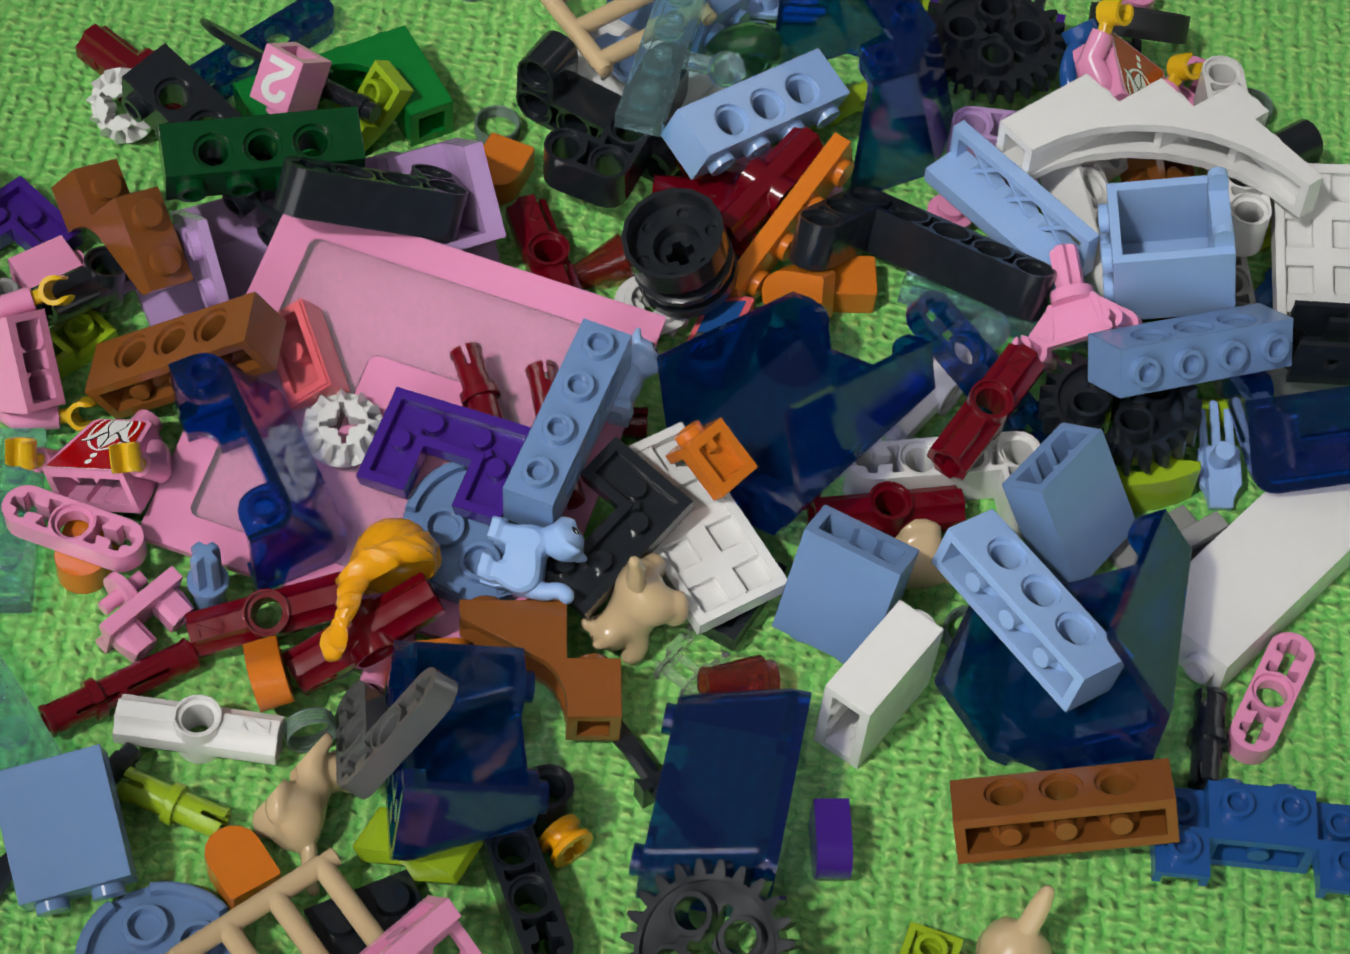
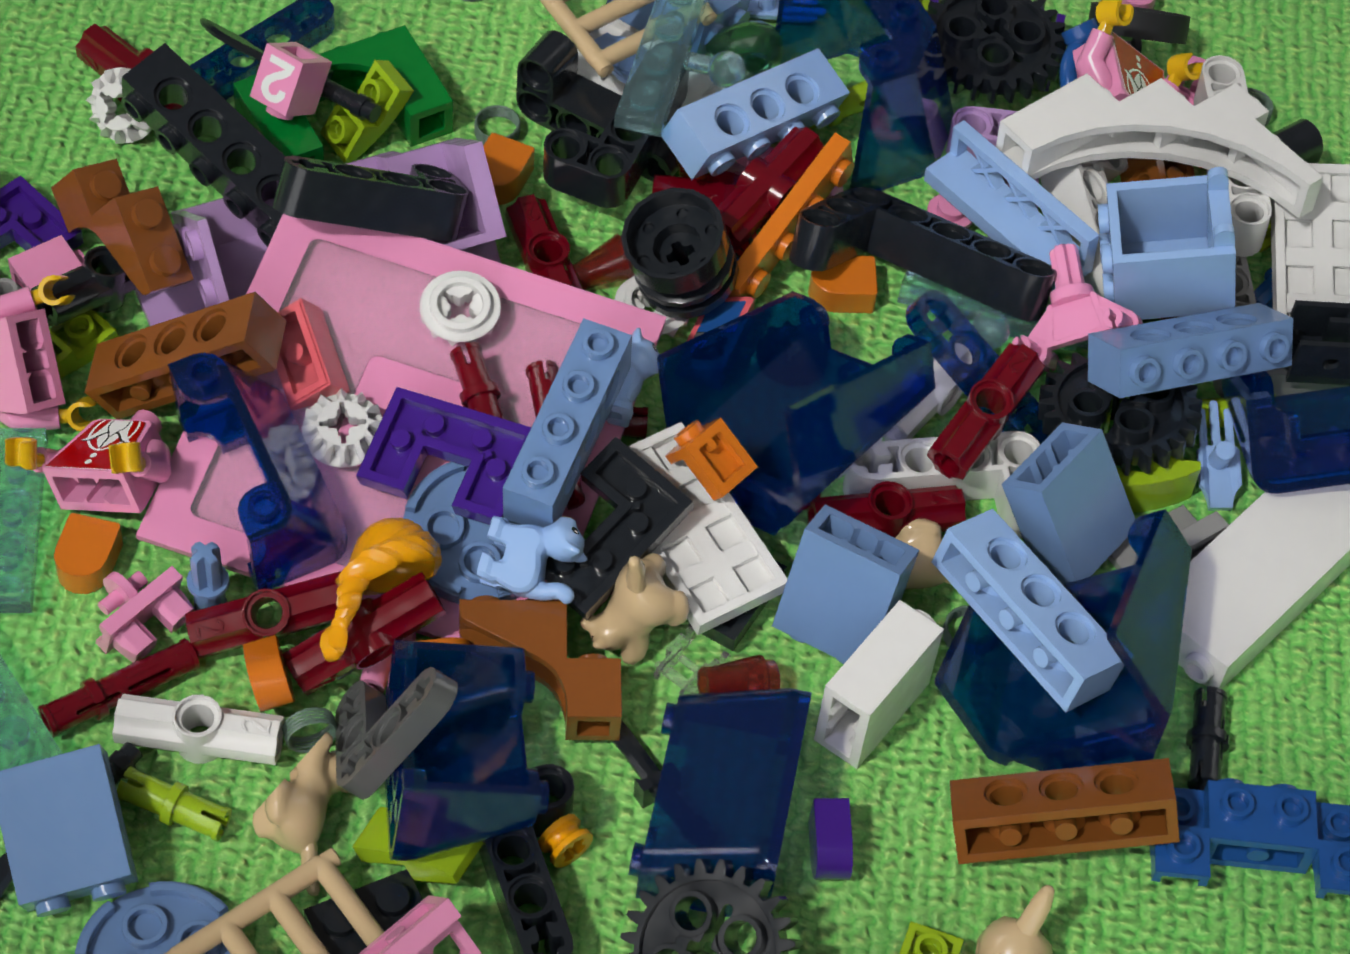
(86, 547): bright pink beam -> none
(237, 139): dark green brick -> none
(238, 864): orange piece -> none
(459, 288): none -> white gear
(813, 284): orange piece -> none
(1272, 717): bright pink beam -> none

